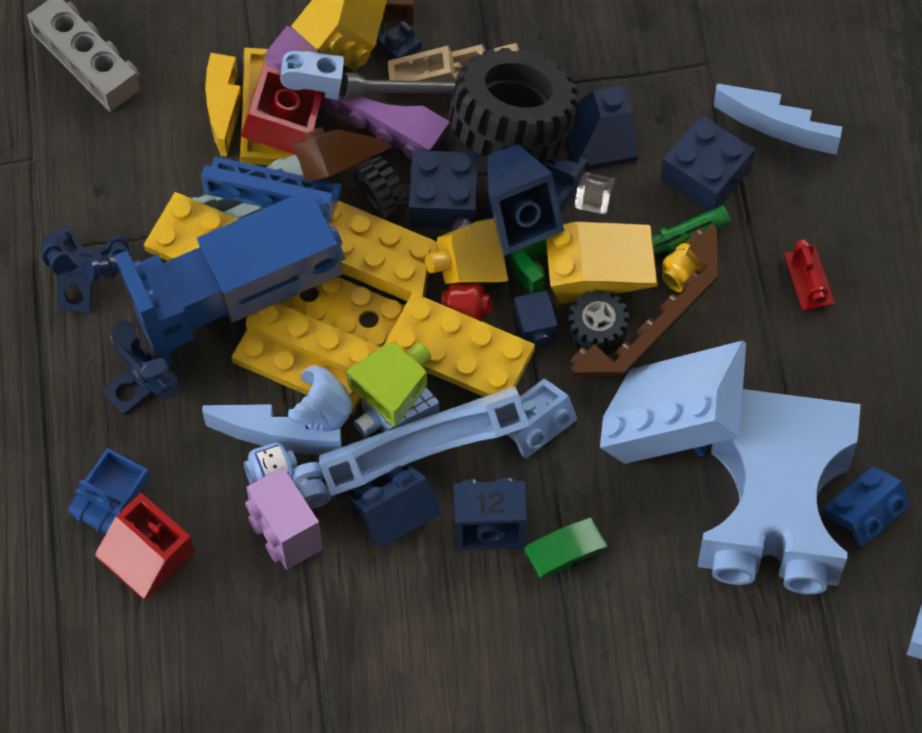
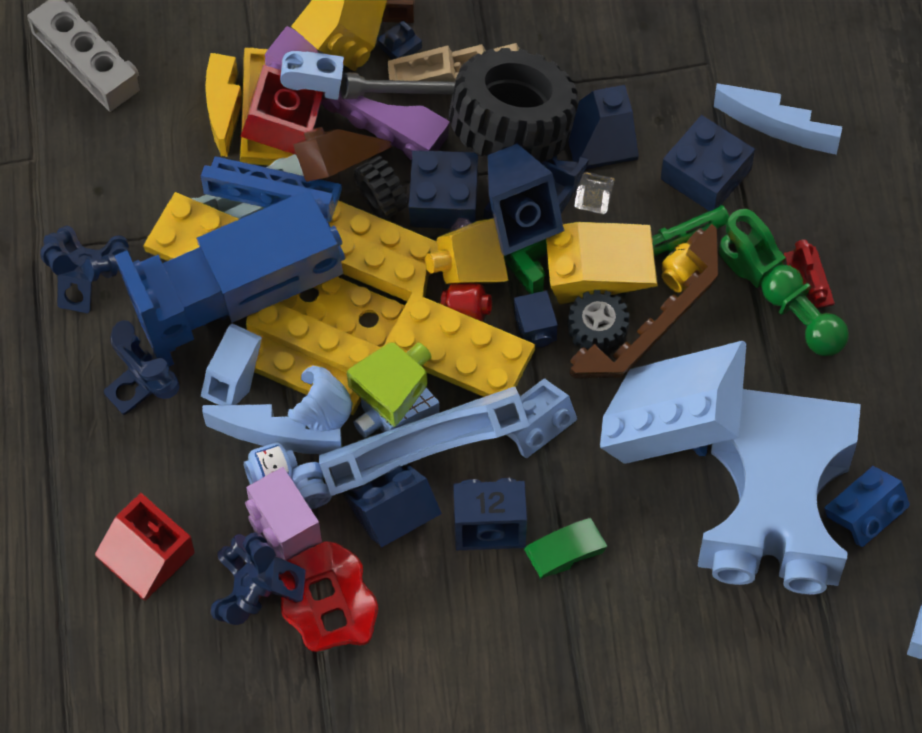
(108, 490): blue piece -> none
(232, 367): none -> light blue slope
(254, 579): none -> dark blue piece
(351, 596): none -> red piece
(781, 284): none -> green piece

